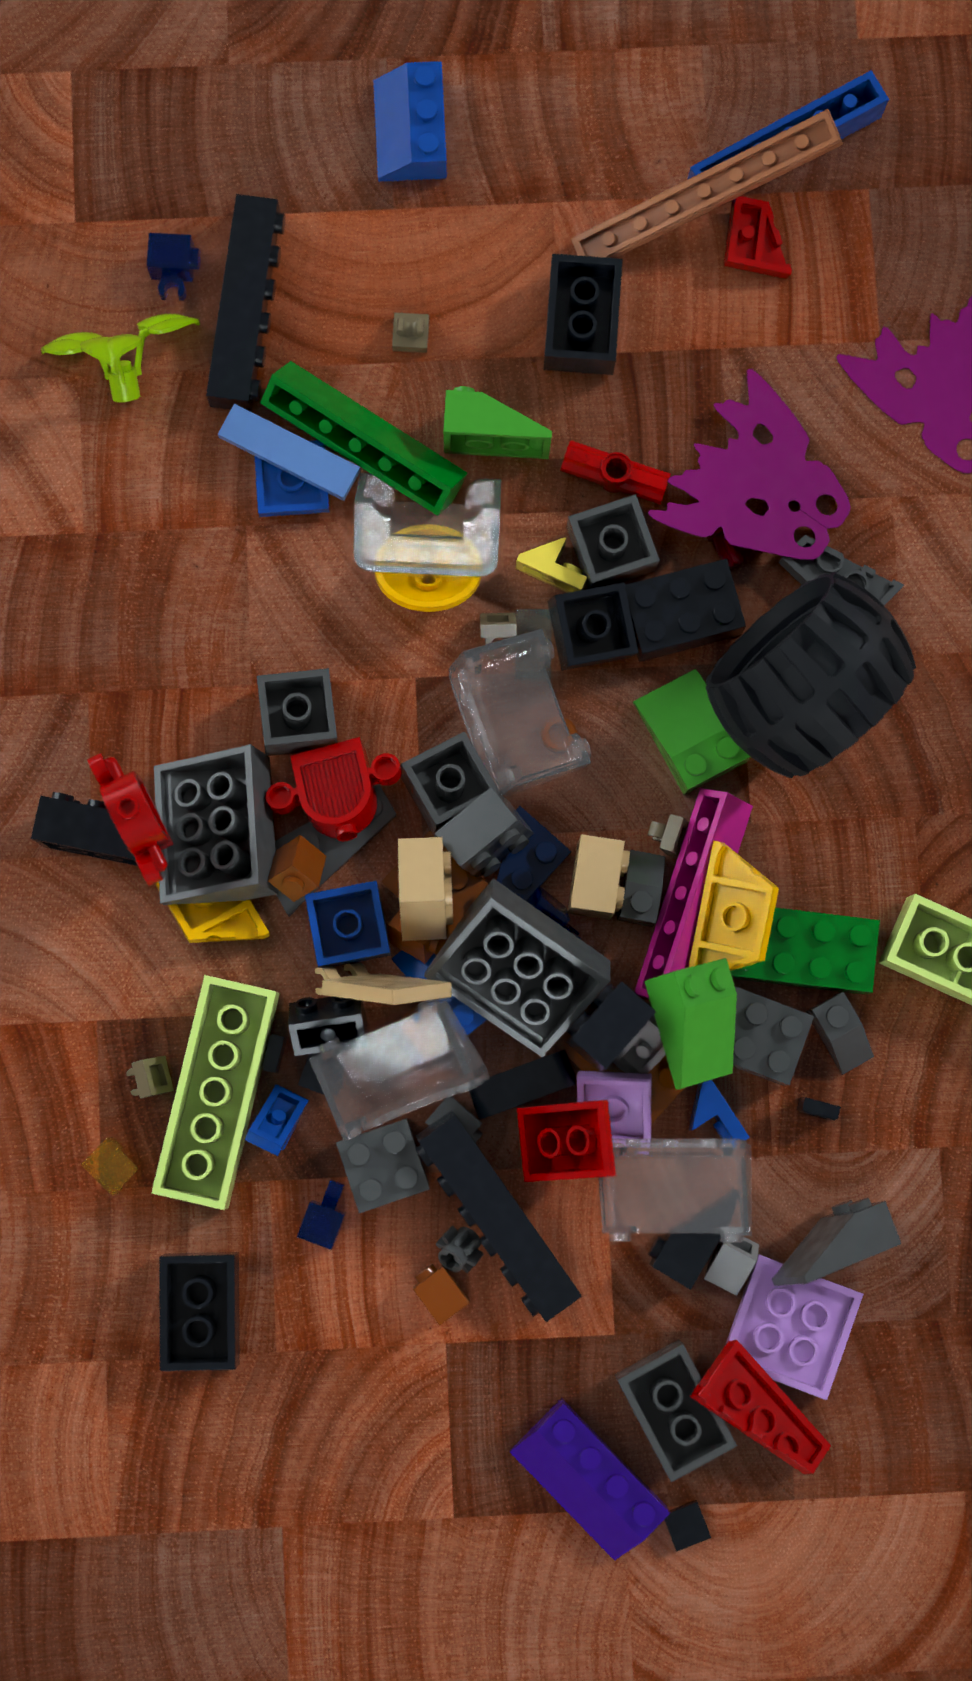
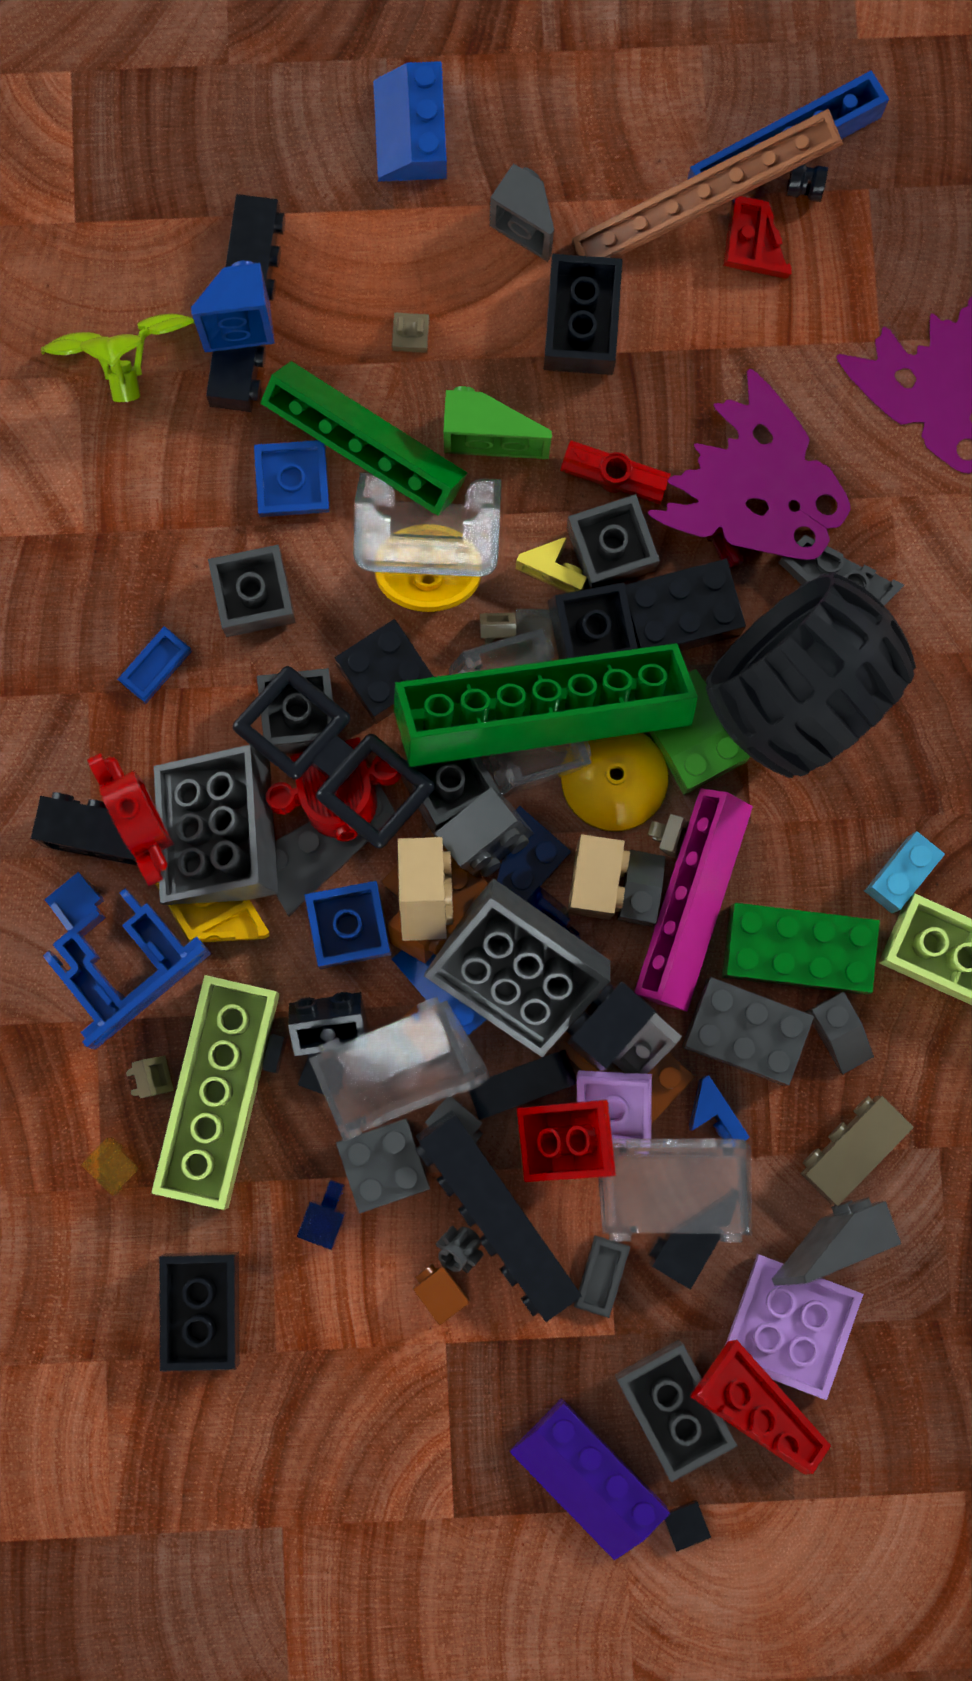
(77, 909): none -> blue container
(154, 665): none -> blue tile
(172, 261): clear blue brick -> none
(234, 309): none -> blue slope
(251, 591): none -> dark grey brick
(277, 1120): blue slope -> none
(289, 452): medium blue tile -> none
(297, 868): dark orange brick -> none
(333, 757): none -> black bar
(376, 665): none -> black brick
(379, 987): tan tile -> none
(522, 211): none -> dark grey slope
(544, 704): none -> green brick
(602, 1276): none -> dark grey tile
(622, 802): none -> yellow dish
(696, 1021): bright green slope -> none
(732, 1264): light grey brick -> none
(733, 912): yellow wing -> none
(799, 184): none -> black wheel
(818, 1108): black tile -> none
(855, 1149): none -> dark tan brick
(904, 872): none -> medium azure brick

